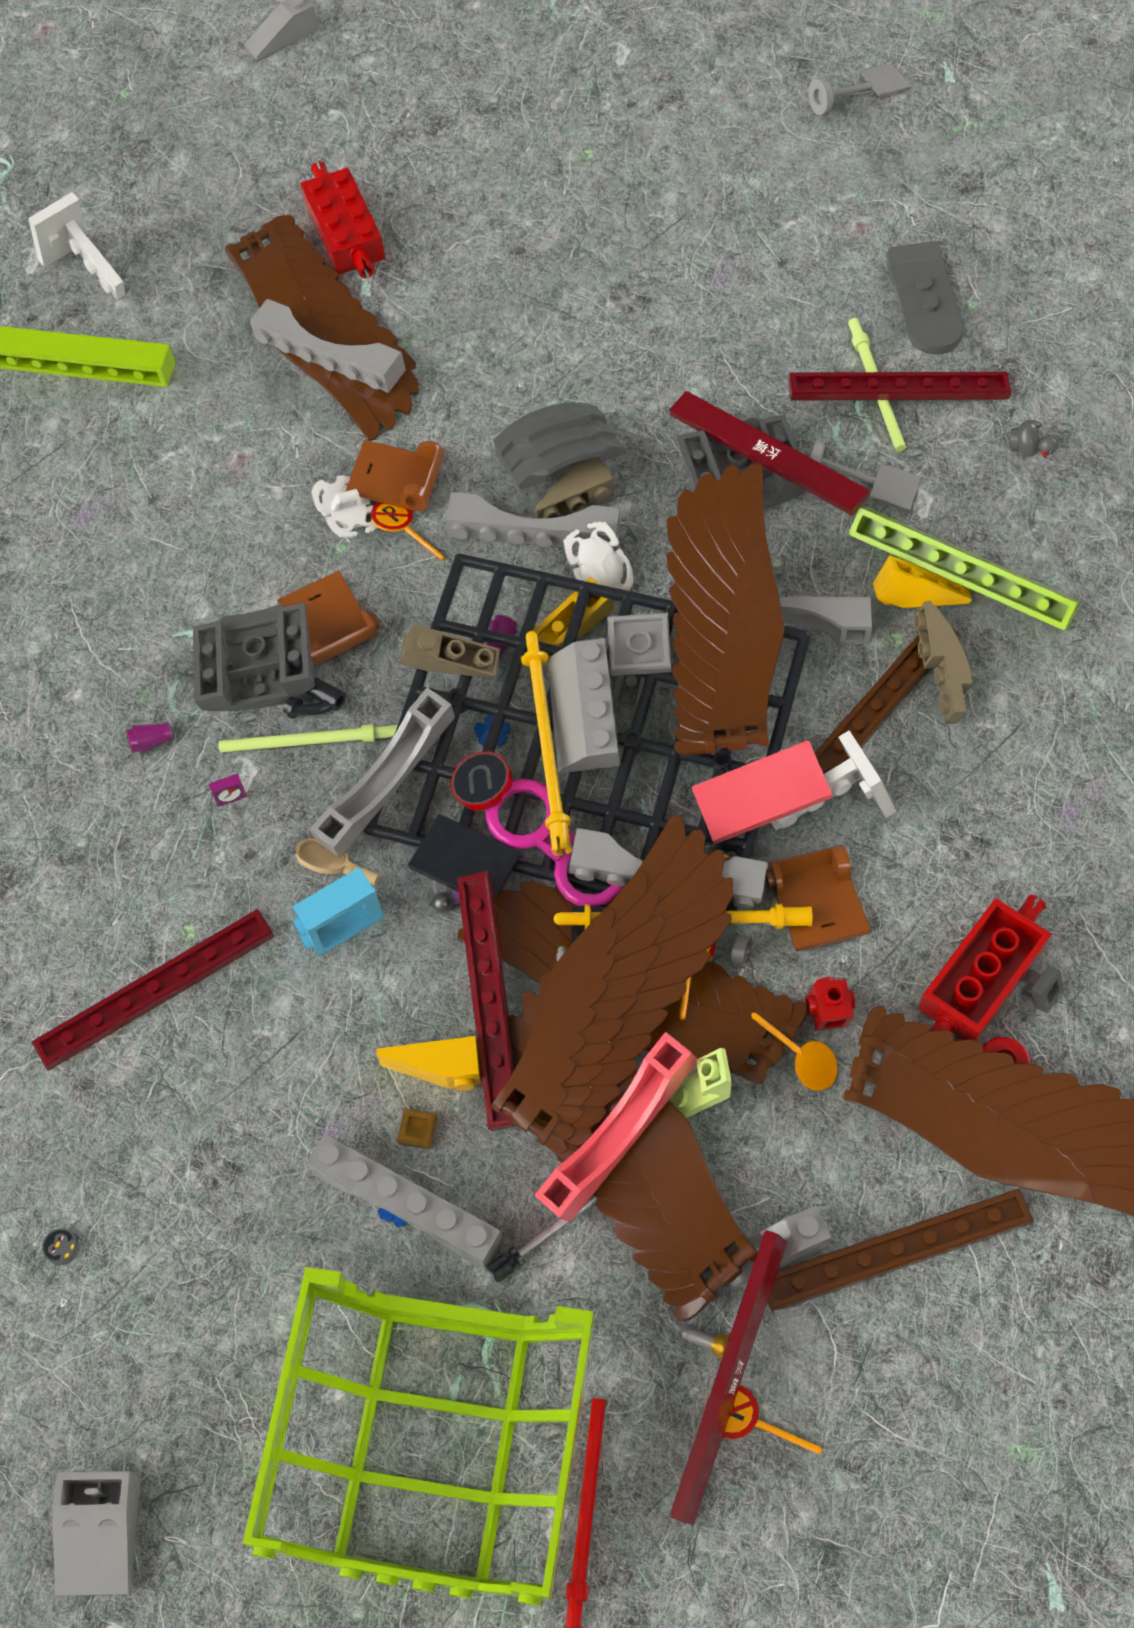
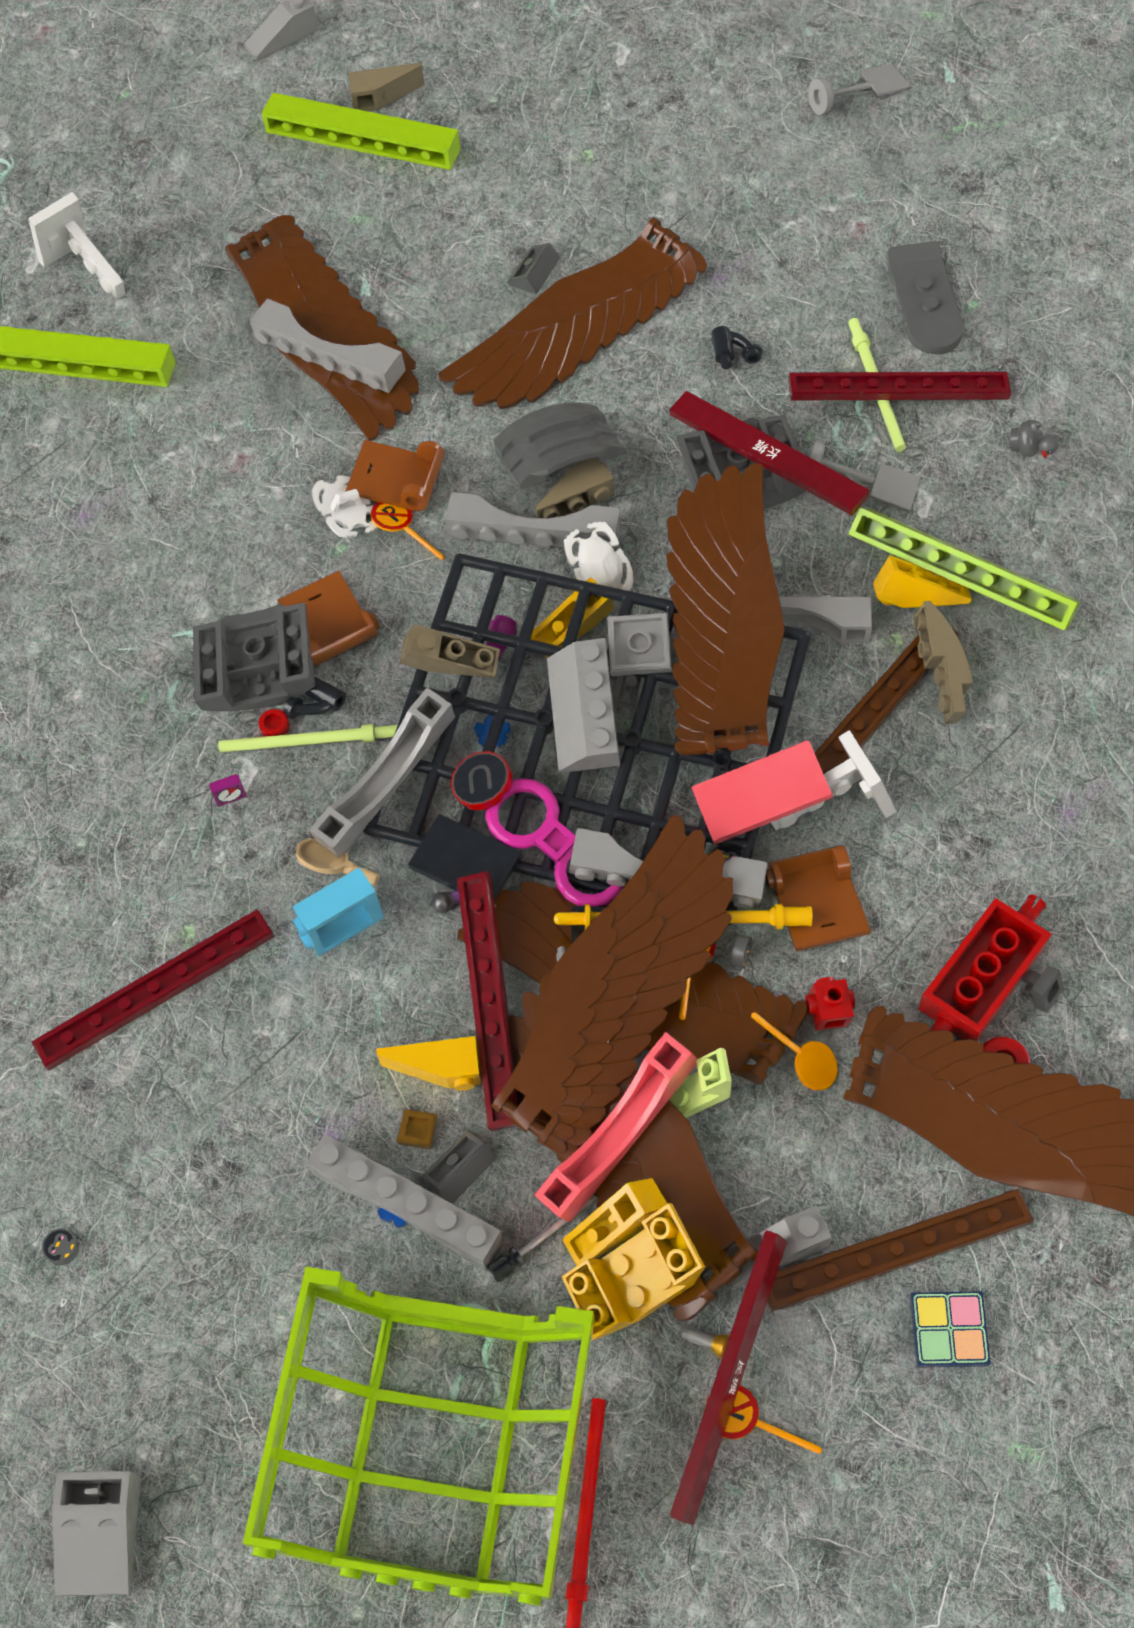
(147, 736): magenta cone -> none
(273, 723): none -> red tile
(342, 220): red brick -> none
(361, 131): none -> lime brick
(382, 86): none -> dark tan slope
(459, 1167): none -> dark grey slope
(534, 268): none -> dark grey slope
(557, 820): yellow bar -> none
(576, 319): none -> reddish brown animal
(614, 1220): none -> yellow slope
(636, 1274): none -> yellow slope
(723, 347): none -> black plant
(949, 1329): none -> tile

